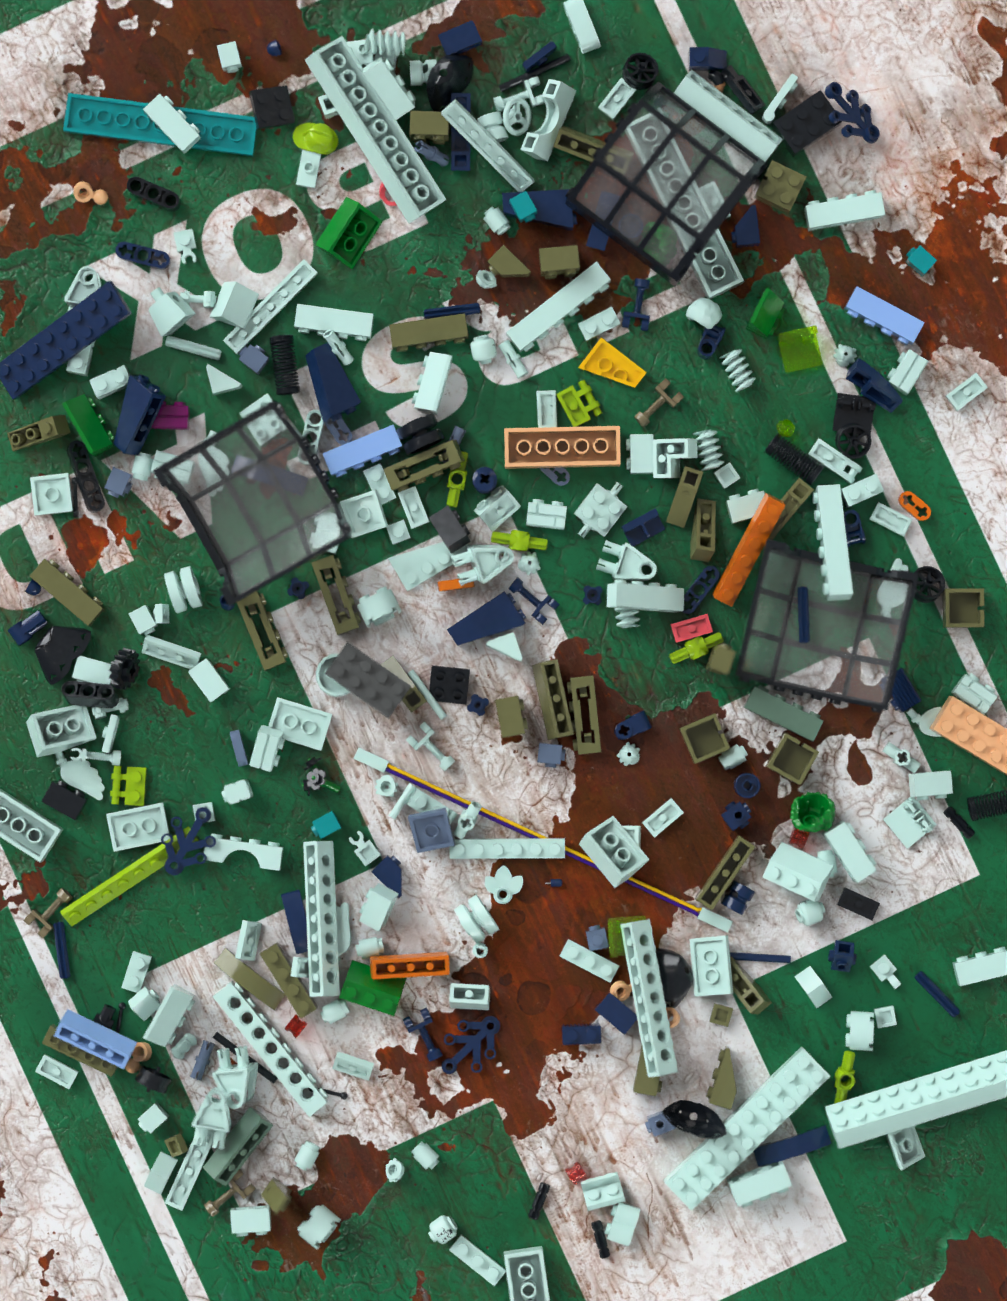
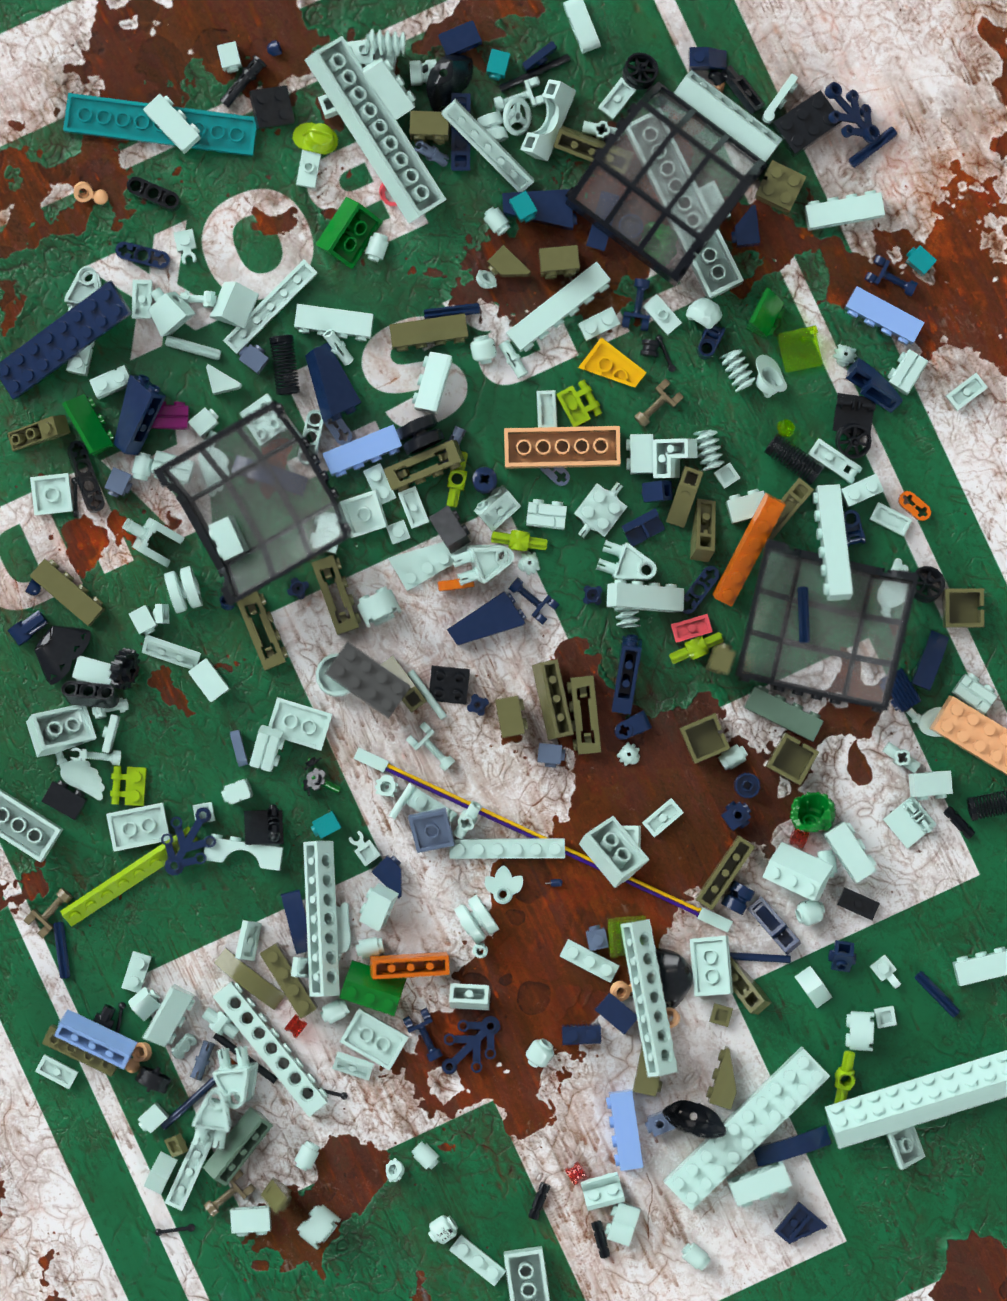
(141, 299): none -> light aqua plate
(143, 534): none -> light aqua piece
(188, 1103): none -> dark blue bar
(191, 1227): none -> black hinge
(204, 421): none -> light aqua brick
(220, 1023): none -> light aqua axle
(228, 538): none -> light aqua brick
(248, 74): none -> black pin
(264, 826): none -> black hinge
(374, 1039): none -> light aqua plate
(377, 247): none -> light aqua brick
(497, 64): none -> teal brick
(506, 645): light aqua slope -> none
(540, 1053): none -> light aqua head
(590, 128): none -> light aqua axle
(626, 1130): none -> light blue brick
(627, 674): none -> dark blue slope
(650, 348): none -> black wheel
(657, 491): none -> dark blue brick
(662, 314): none -> light aqua plate
(671, 368): none -> black hinge
(695, 1256): none -> light aqua brick
(769, 376): none -> light aqua piece
(774, 925): none -> dark blue slope
(798, 1224): none -> dark blue wing
(869, 149): none -> dark blue axle
(909, 287): none -> dark blue bar
(930, 660): none -> dark blue slope

